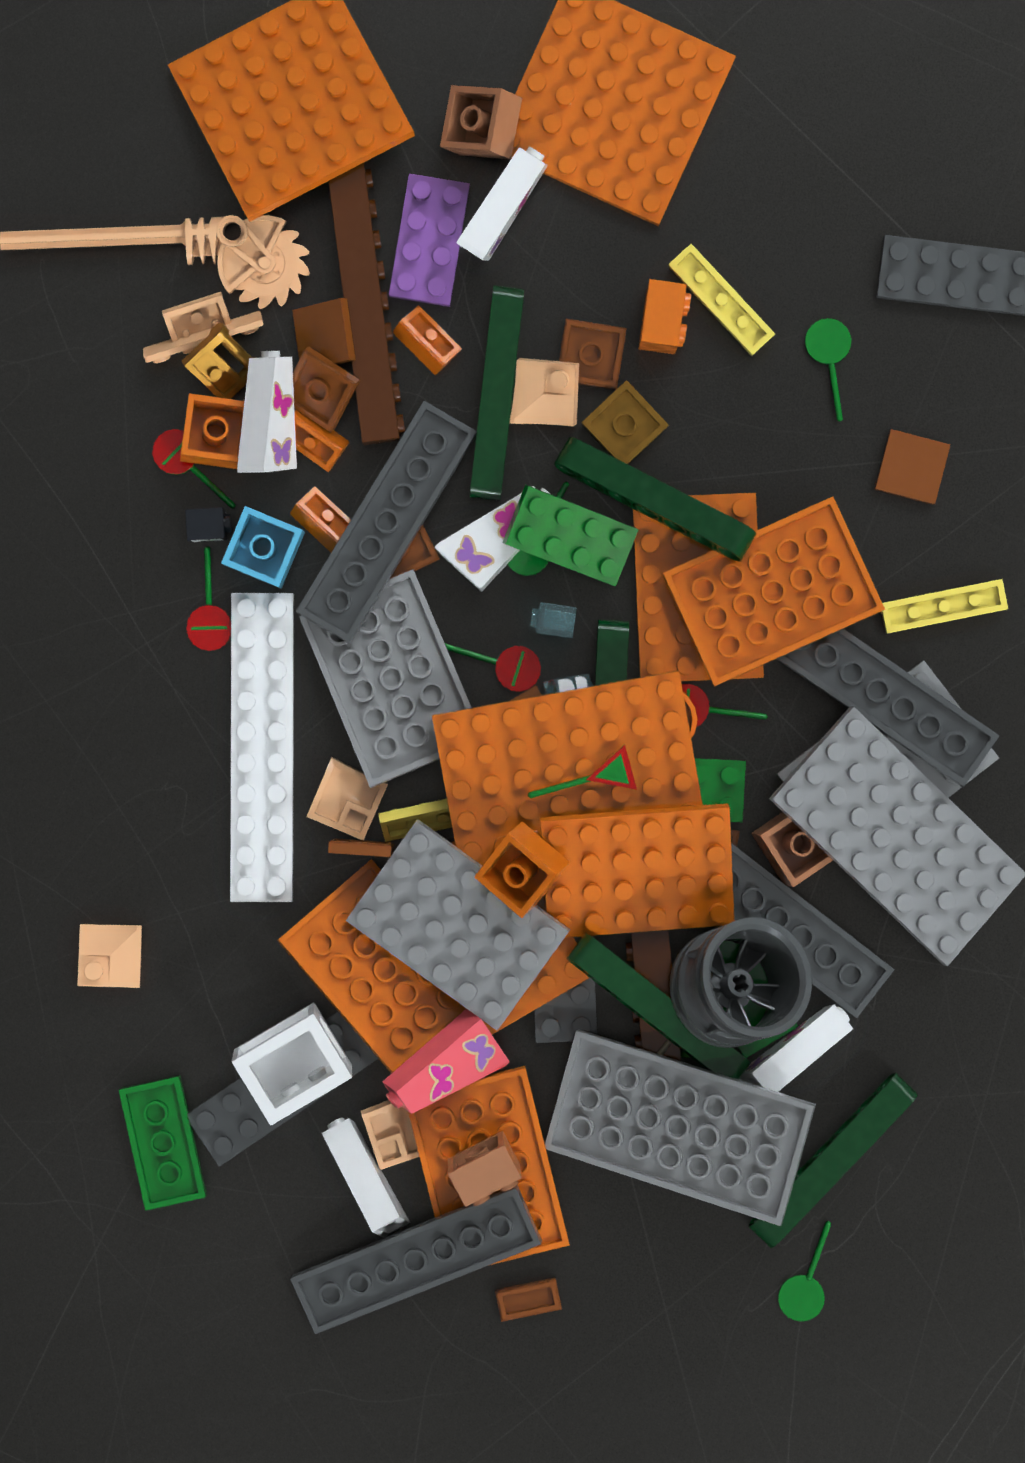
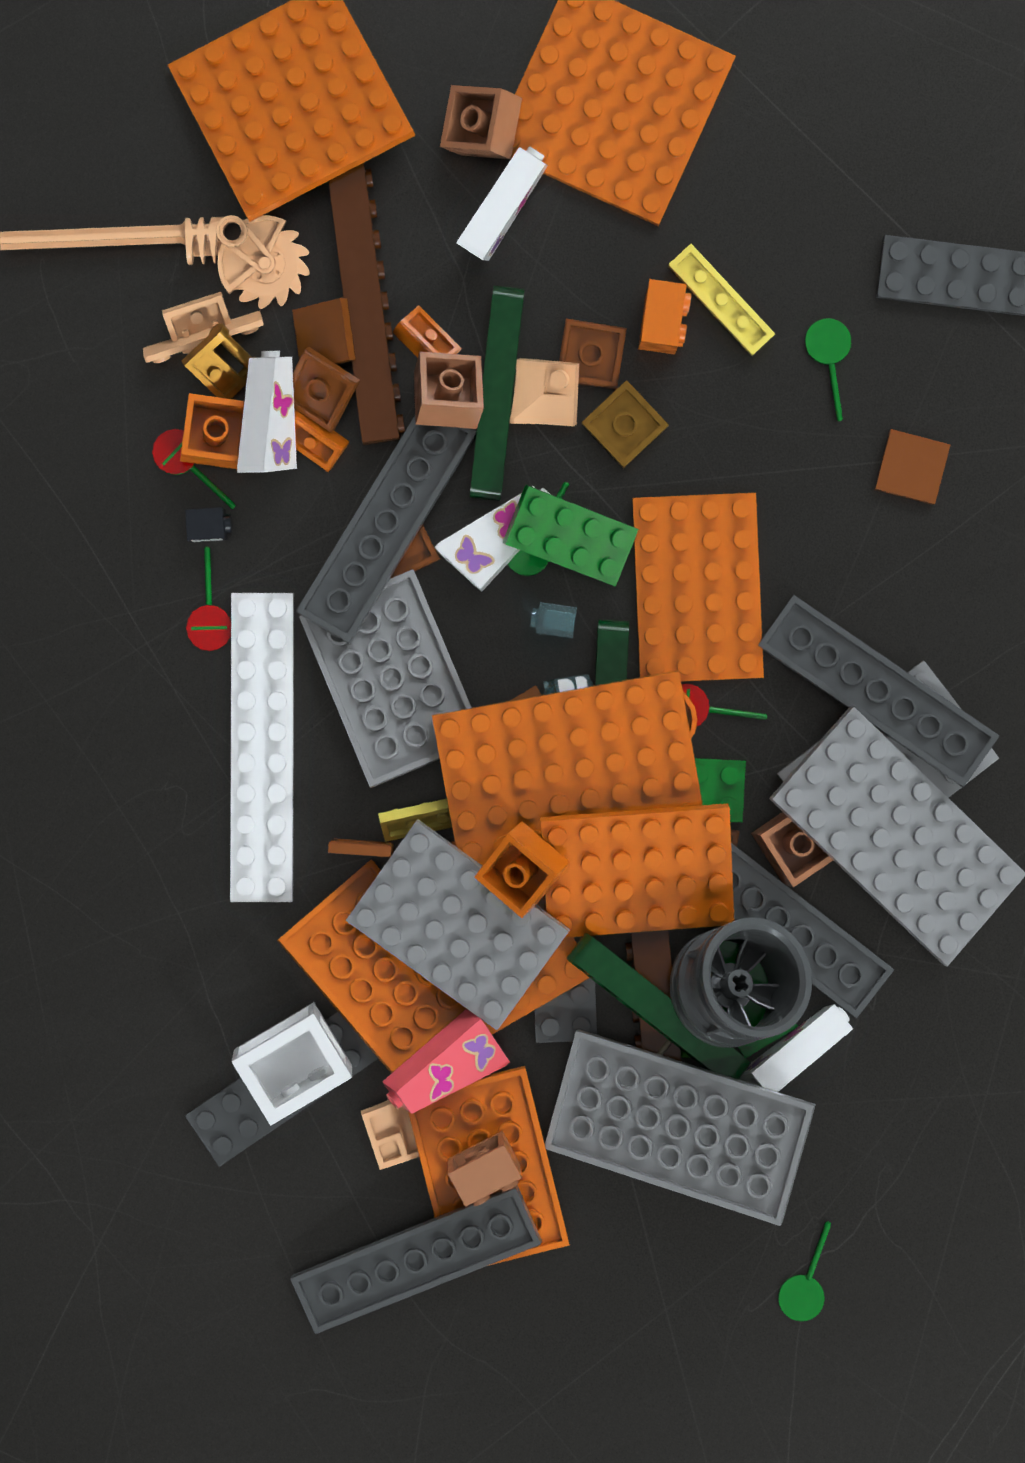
(109, 955): light nougat plate -> none
(162, 1142): green plate -> none
(263, 547): medium azure brick -> none
(320, 518): orange slope -> none
(346, 799): light nougat plate -> none
(364, 1177): white slope -> none
(427, 240): medium lavender plate -> none
(448, 390): none -> nougat brick
(515, 667): red piece -> none
(528, 1299): dark orange tile -> none
(614, 771): piece -> none
(655, 499): dark green beam -> none
(786, 592): orange plate -> none
(839, 1154): dark green beam -> none
(944, 606): light yellow plate -> none

